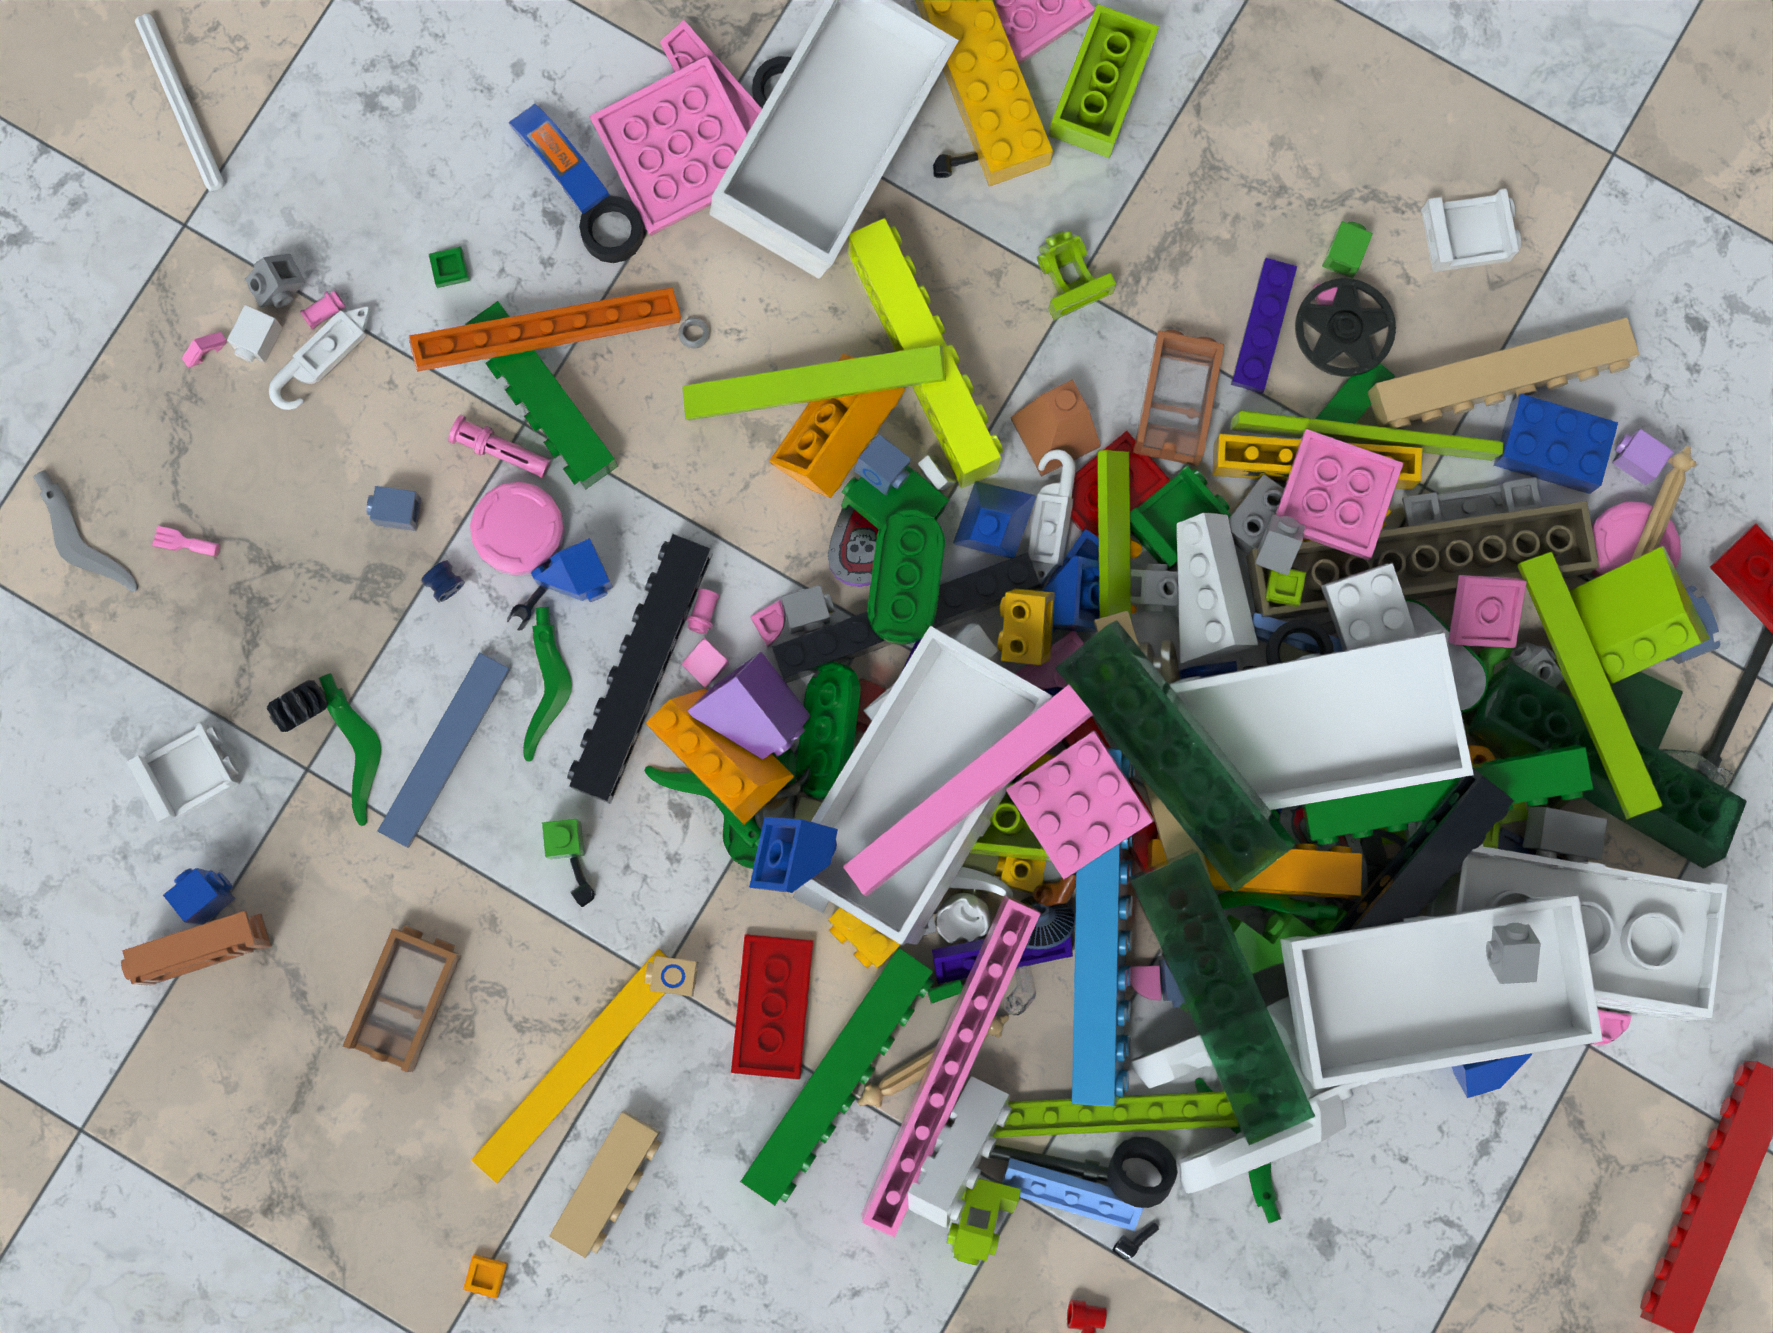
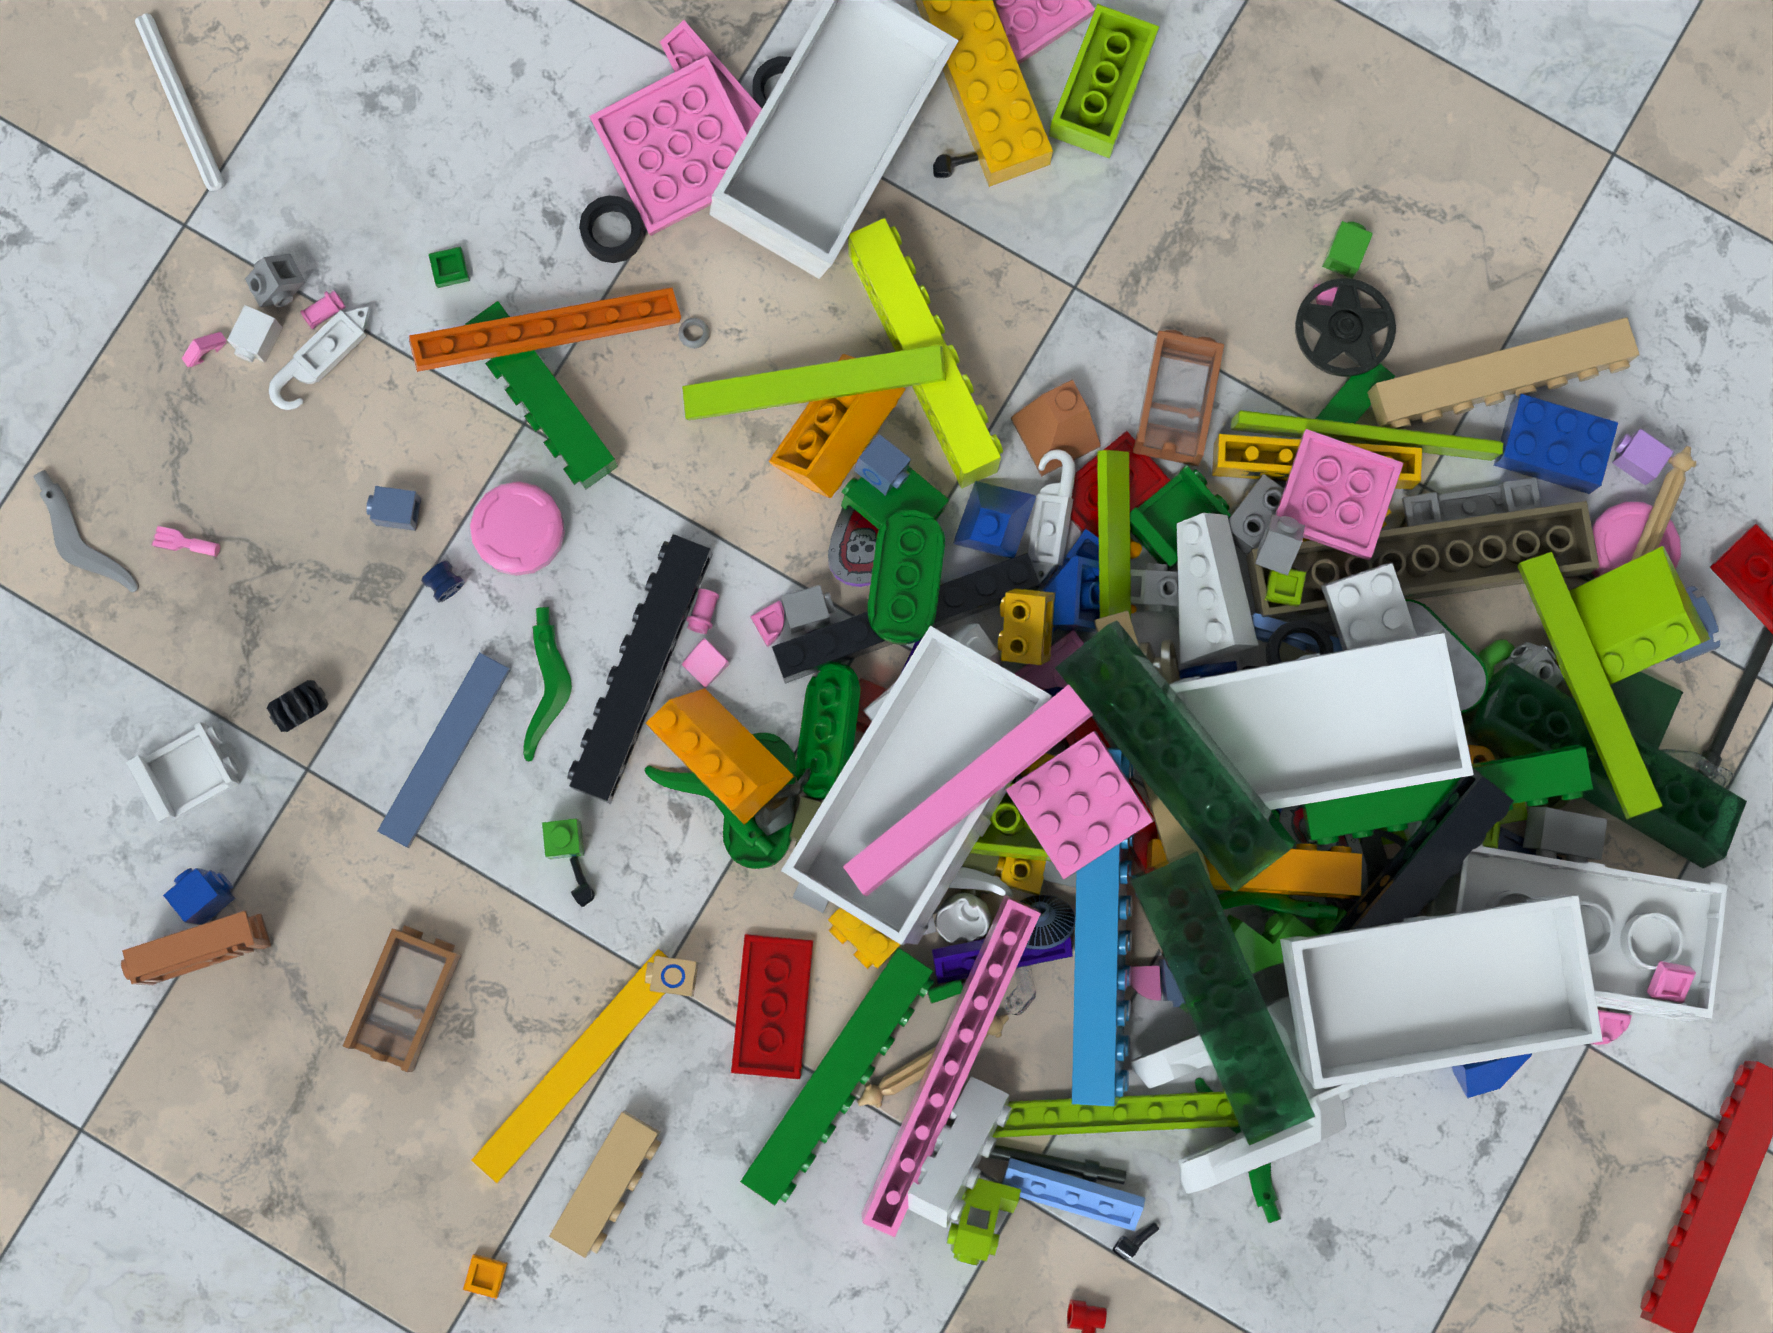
(362, 739): green piece -> none
(485, 441): bright pink pin -> none
(524, 611): black hand -> none
(559, 157): blue slope -> none
(575, 573): blue slope -> none
(753, 709): medium lavender slope -> none
(791, 853): blue slope -> none
(936, 472): white plate -> none
(1055, 892): dark orange arm -> none
(1063, 250): lime tile -> none
(1131, 1192): black tyre -> none
(1263, 325): dark purple plate -> none
(1470, 231): white panel -> none
(1487, 611): bright pink plate -> none
(1513, 953): light grey brick -> none
(1671, 982): none -> bright pink tile

